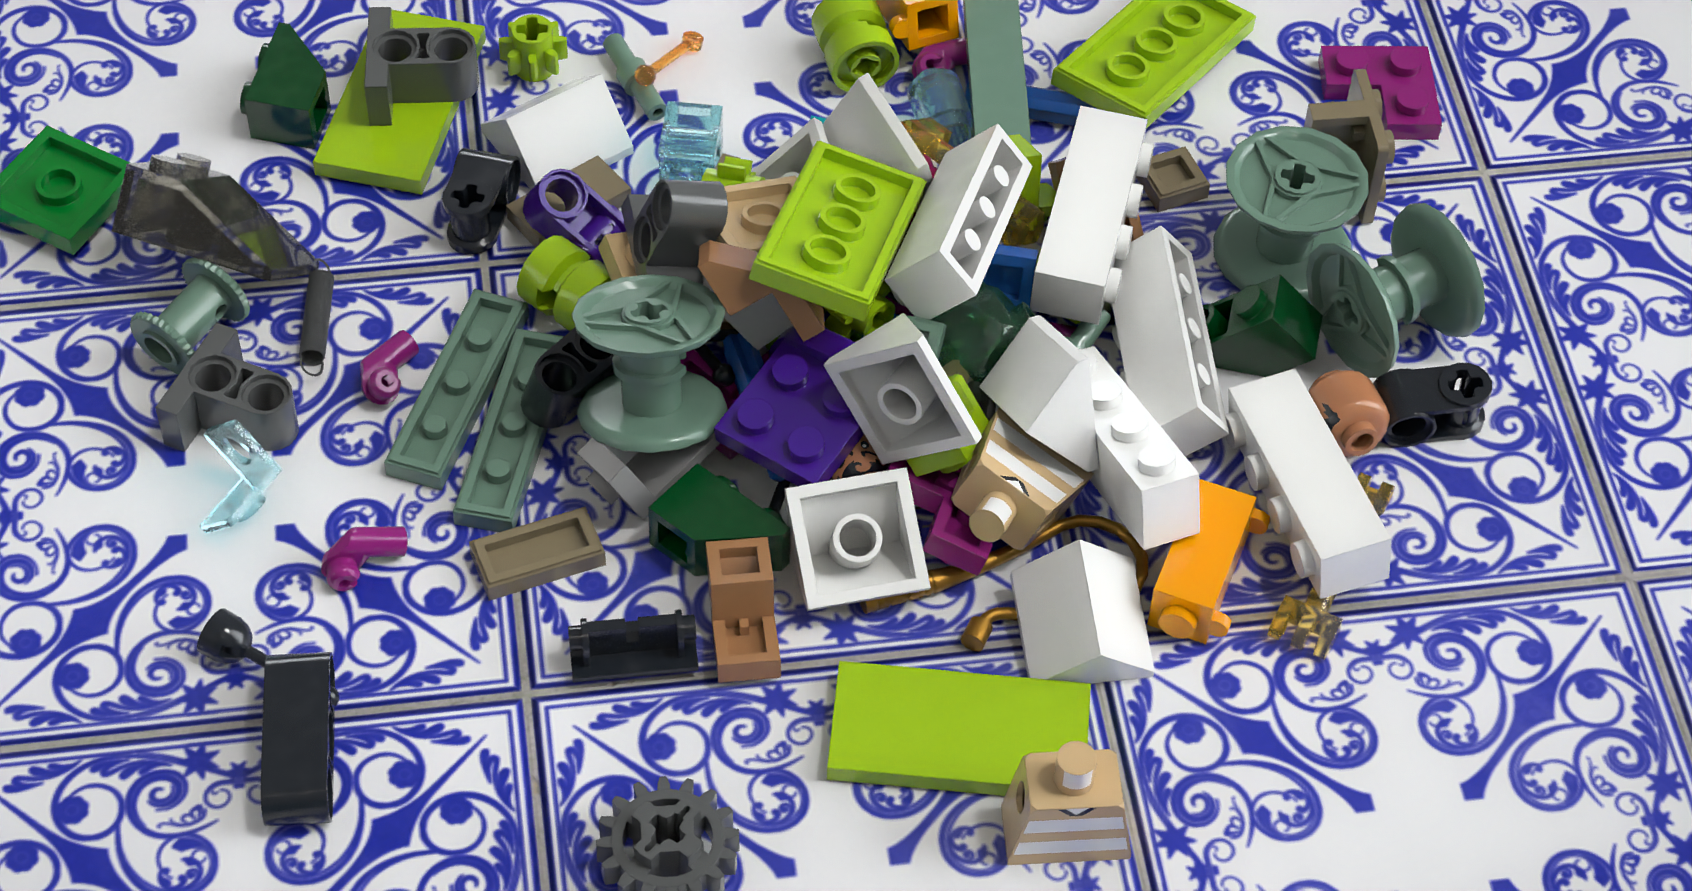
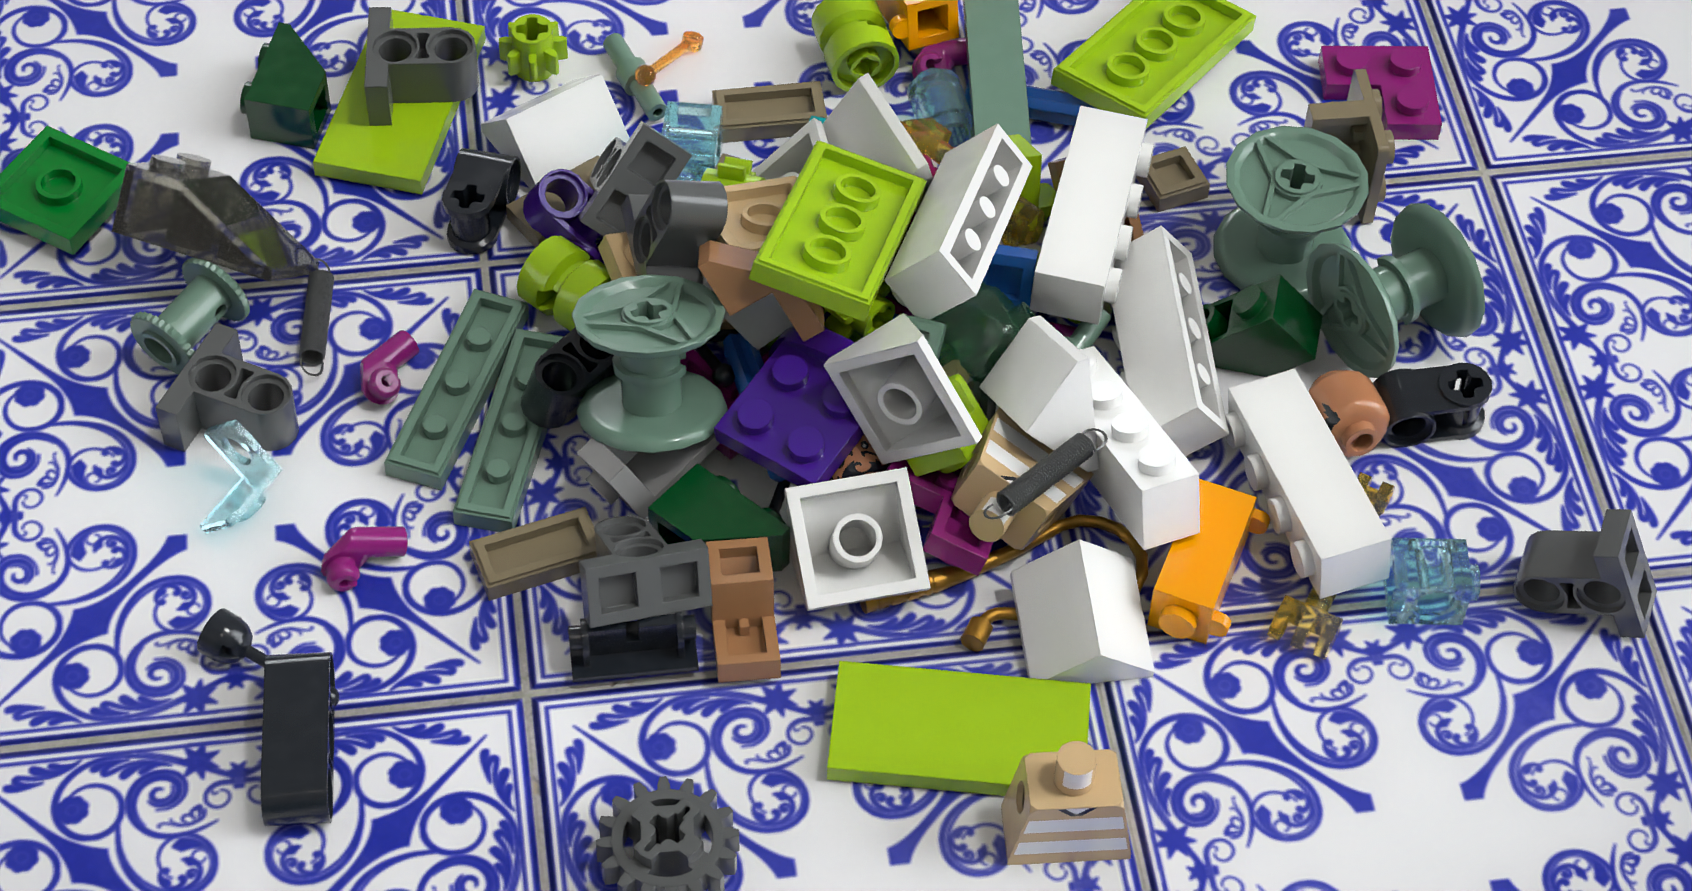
(630, 170): none -> dark grey tile
(641, 574): none -> dark grey tile
(768, 110): none -> dark tan tile
(1045, 473): none -> dark grey piece
(1430, 581): none -> clear light blue brick
(1590, 573): none -> dark grey tile

